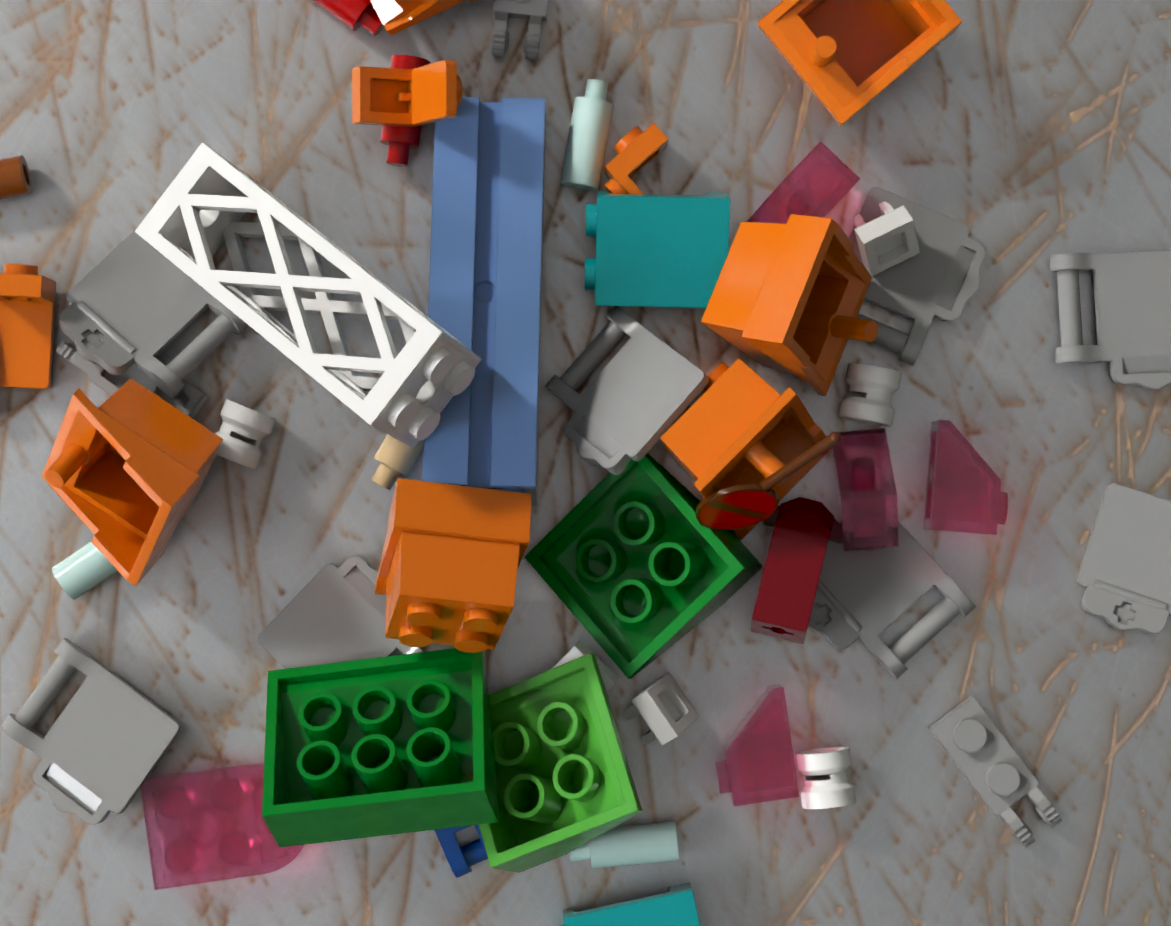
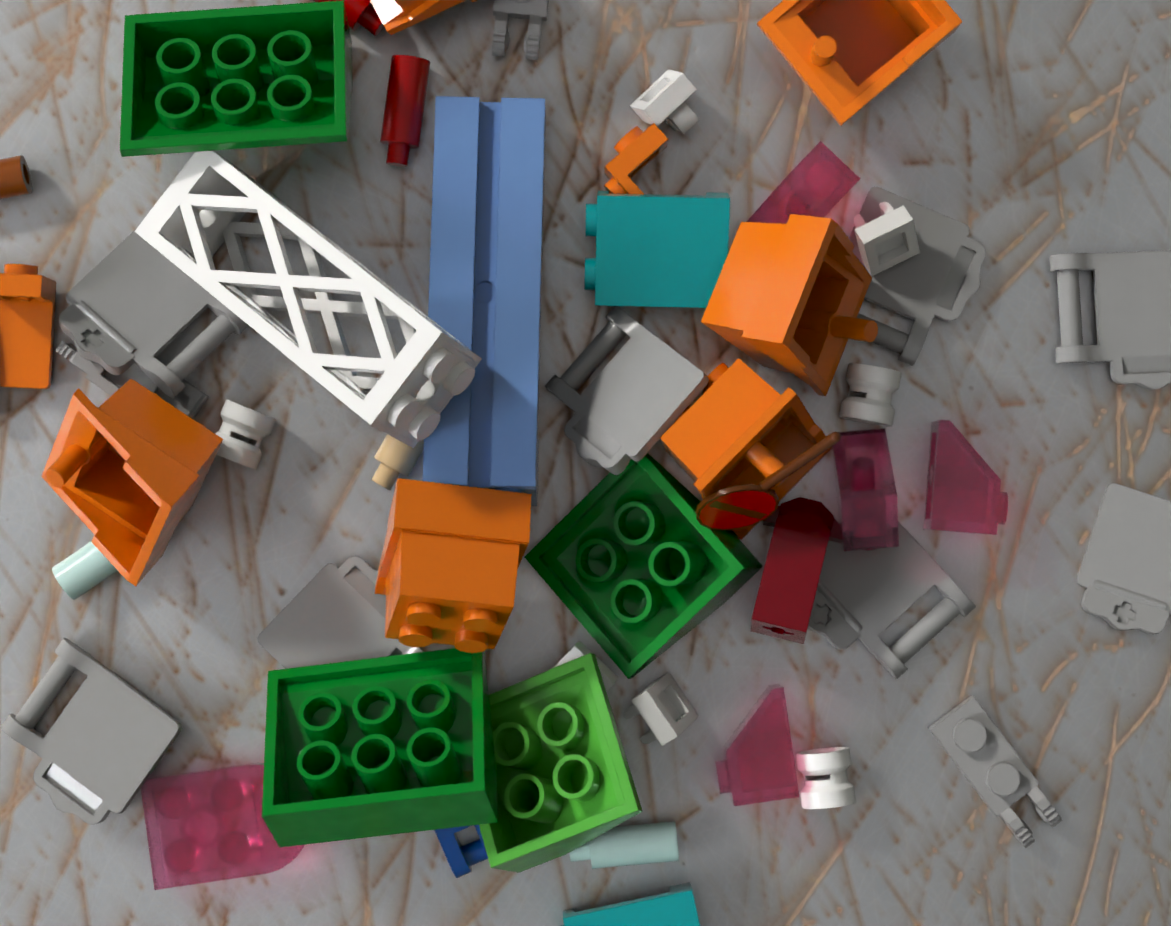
(236, 78): none -> green slope
(405, 95): orange bracket -> none
(587, 138): light aqua cylinder -> none
(666, 102): none -> white tile

